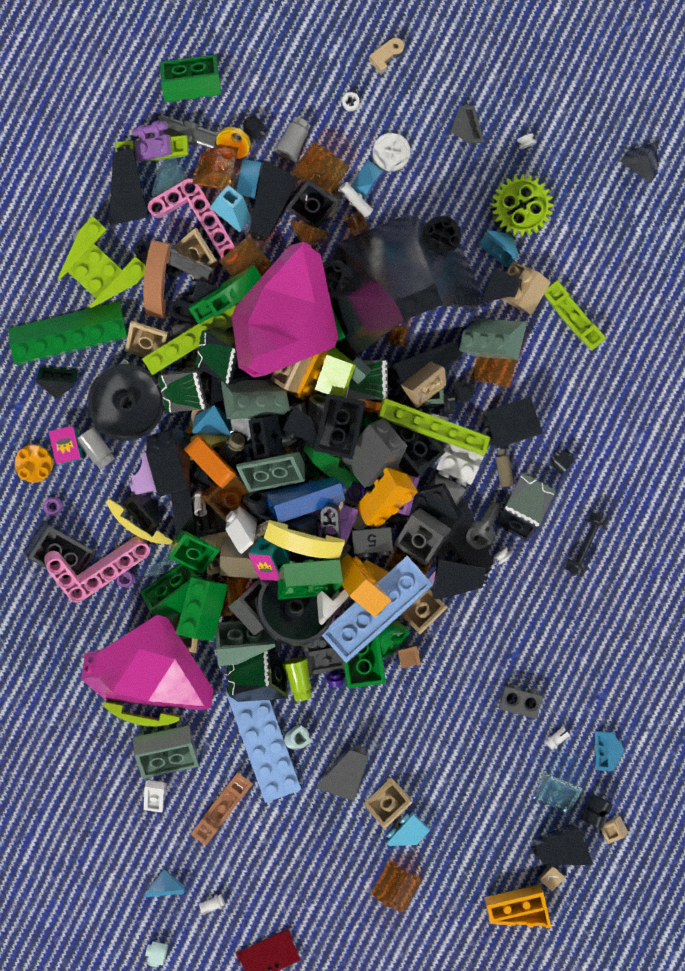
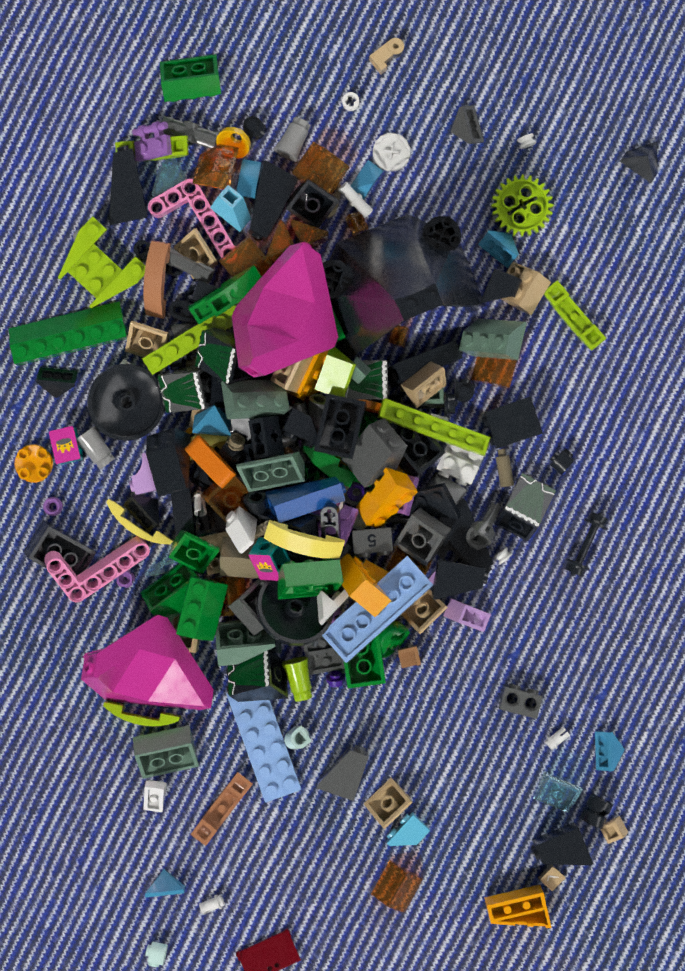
(280, 242): none -> clear orange slope
(467, 615): none -> lavender arch

